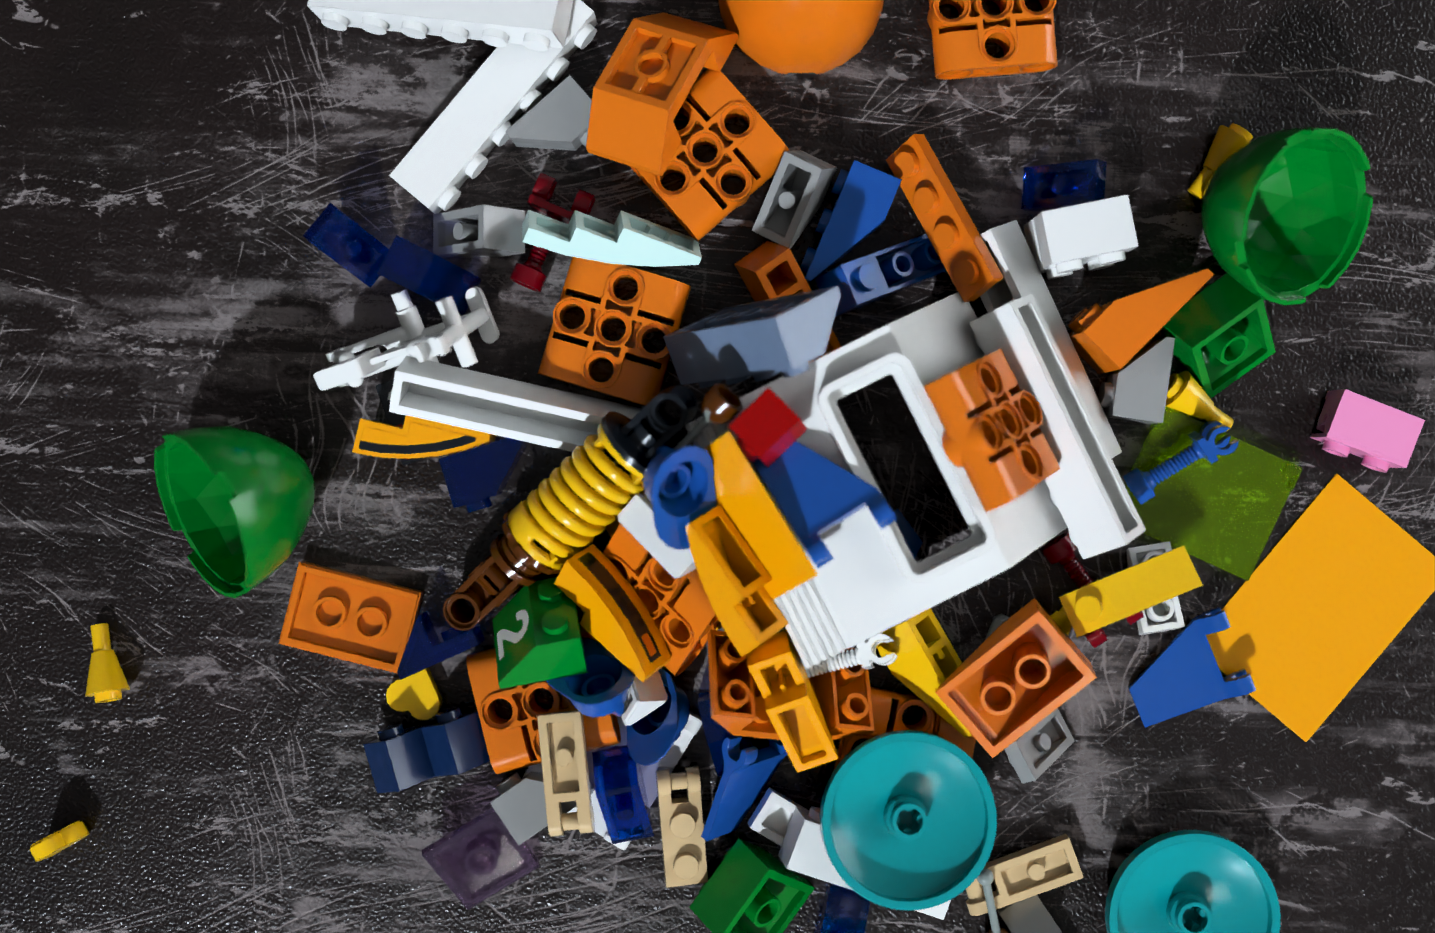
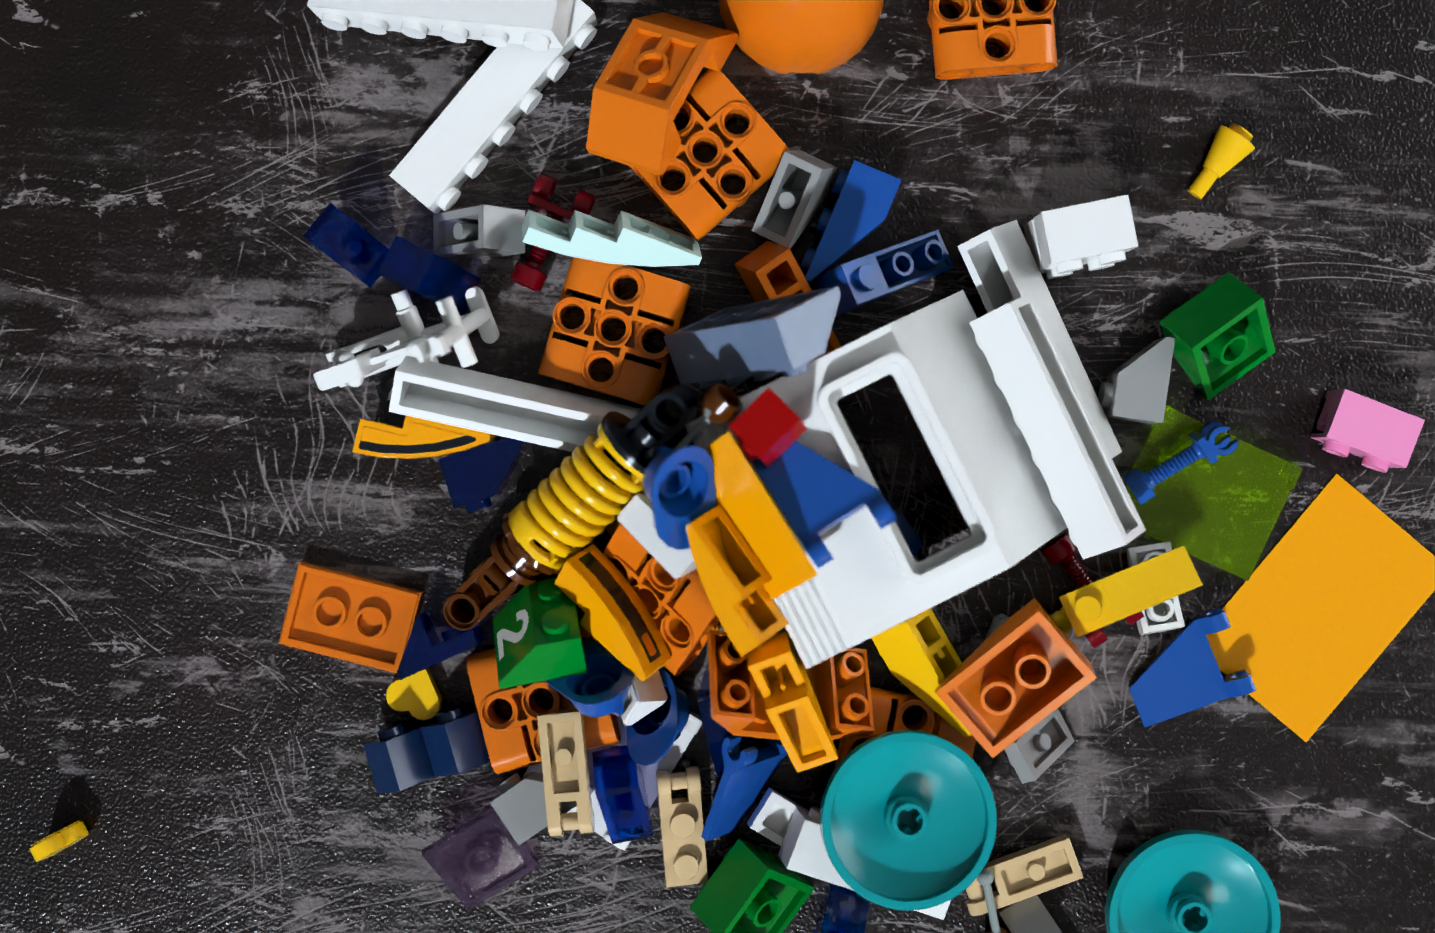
(105, 674): yellow cone -> none
(235, 500): green piece -> none
(556, 121): light grey slope -> none
(863, 654): white bar -> none
(944, 218): orange plate -> none
(992, 430): orange connector -> none
(1063, 184): clear blue slope -> none
(1117, 330): orange slope -> none
(1190, 398): yellow cone -> none
(1288, 212): green piece -> none

